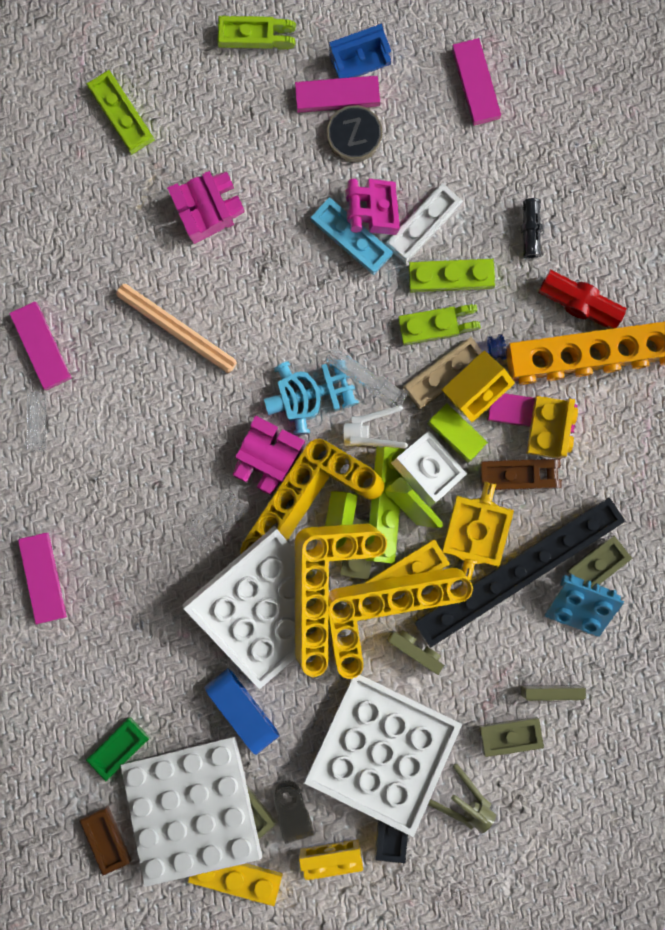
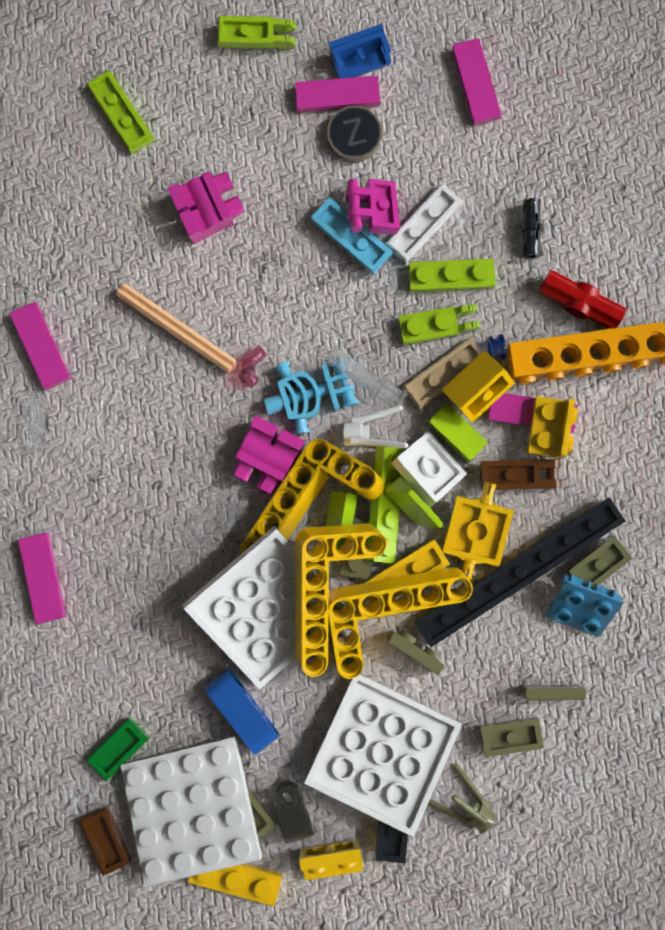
(248, 366): none -> clear pink arm

